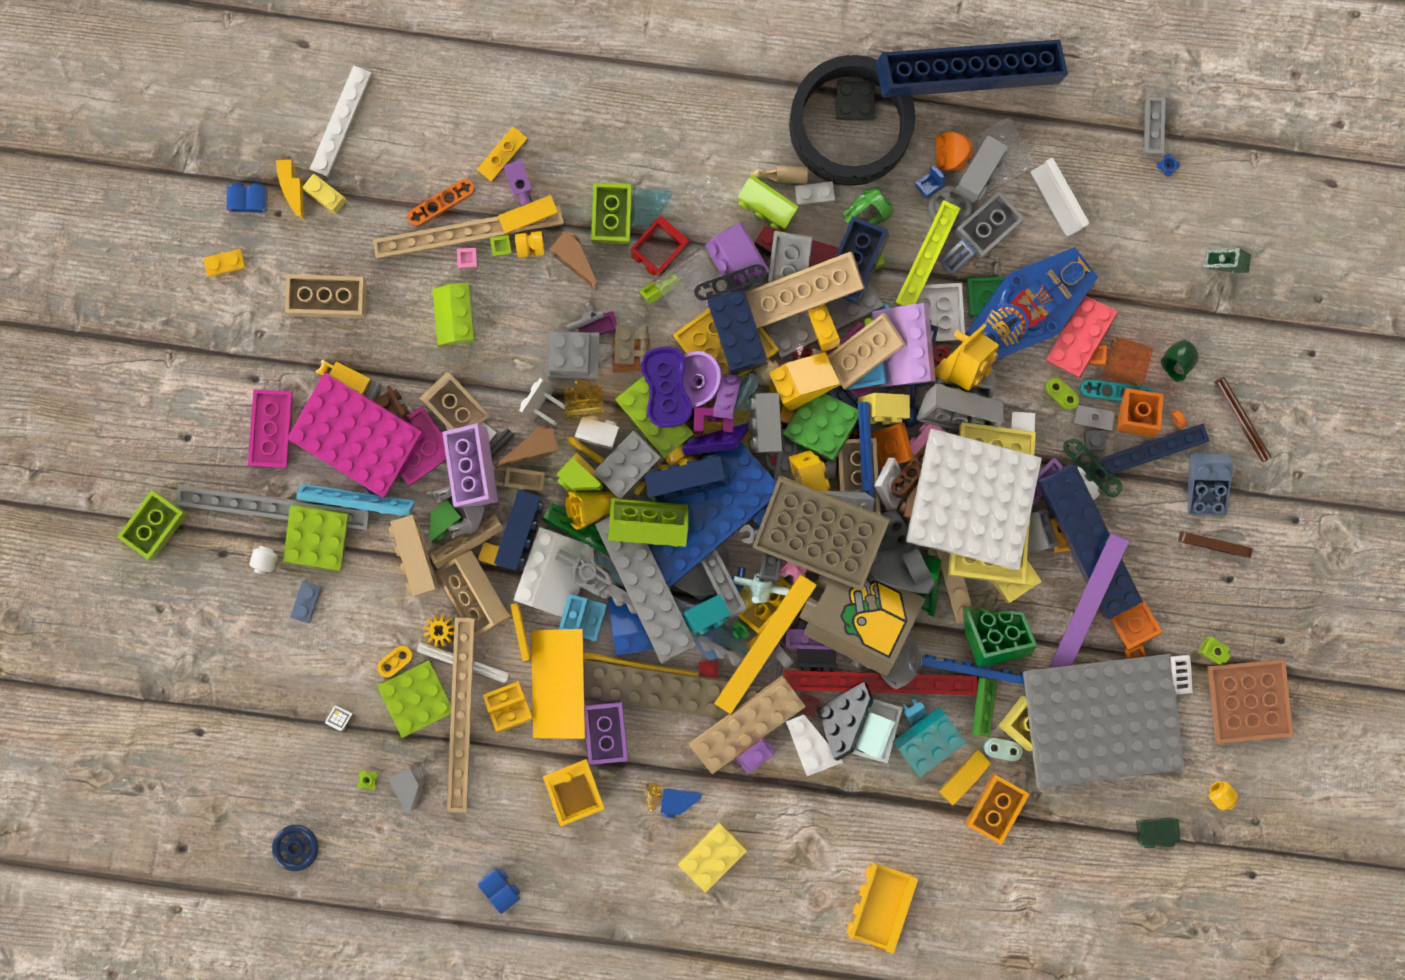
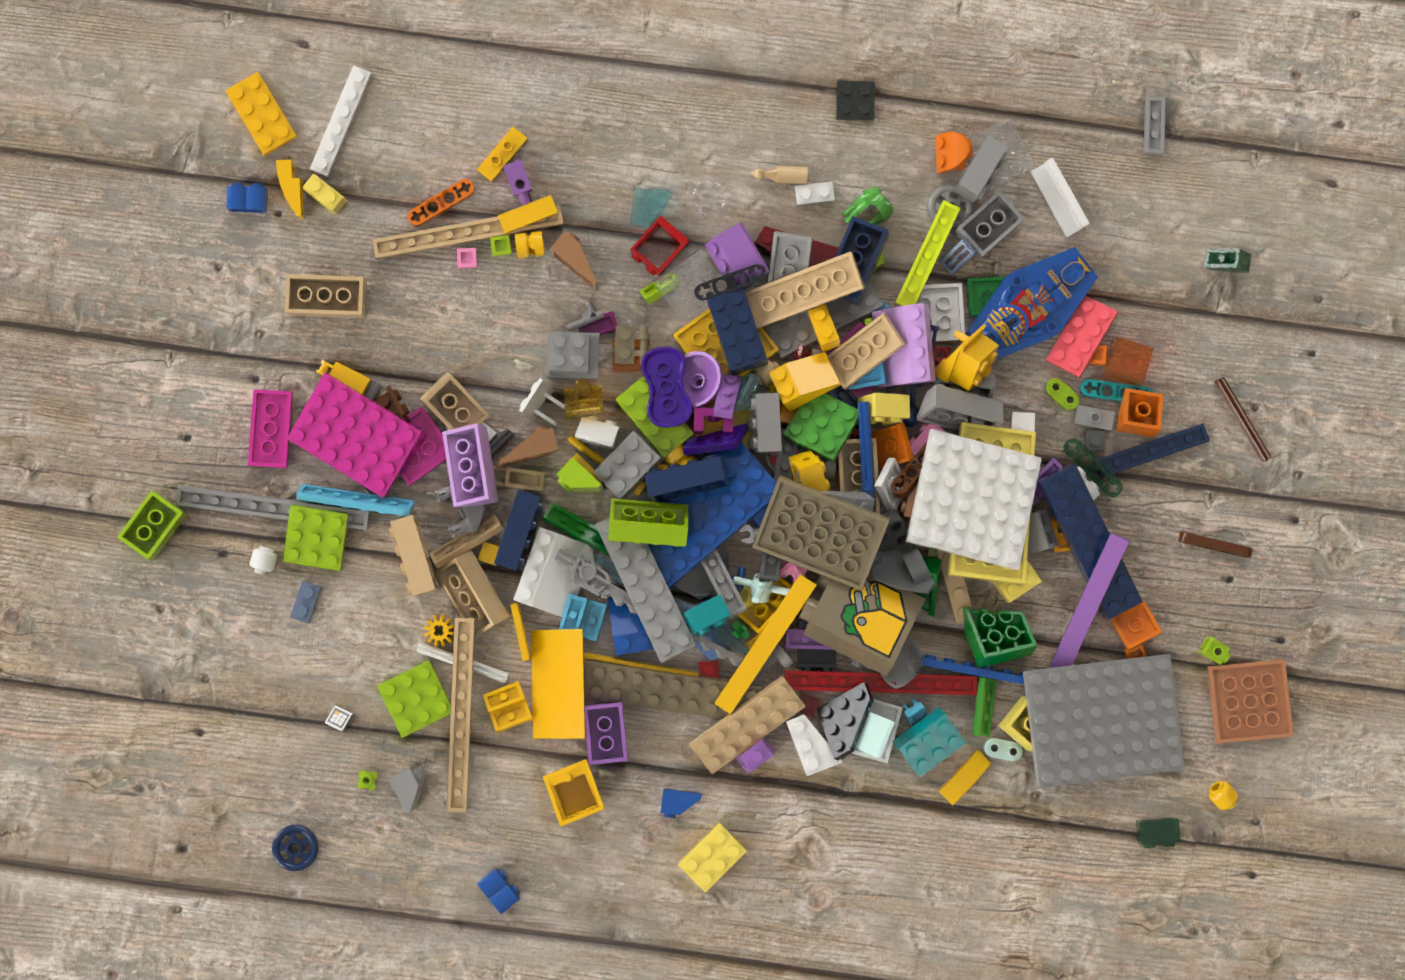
(224, 263): yellow plate -> none
(261, 113): none -> yellow plate
(395, 661): yellow plate -> none
(441, 519): bright green slope -> none
(454, 314): lime slope -> none
(588, 506): yellow cone -> none
(611, 214): lime brick -> none
(653, 791): clear yellow plate -> none
(767, 204): lime slope -> none
(839, 174): black tyre -> none
(882, 907): yellow panel -> none
(931, 182): blue bracket -> none
(971, 68): dark blue brick -> none
(996, 809): light orange brick -> none
(1168, 159): blue plate -> none
(1178, 419): orange tile -> none
(1182, 353): dark green piece -> none
(1187, 666): white slope -> none
(1209, 483): sand blue slope -> none

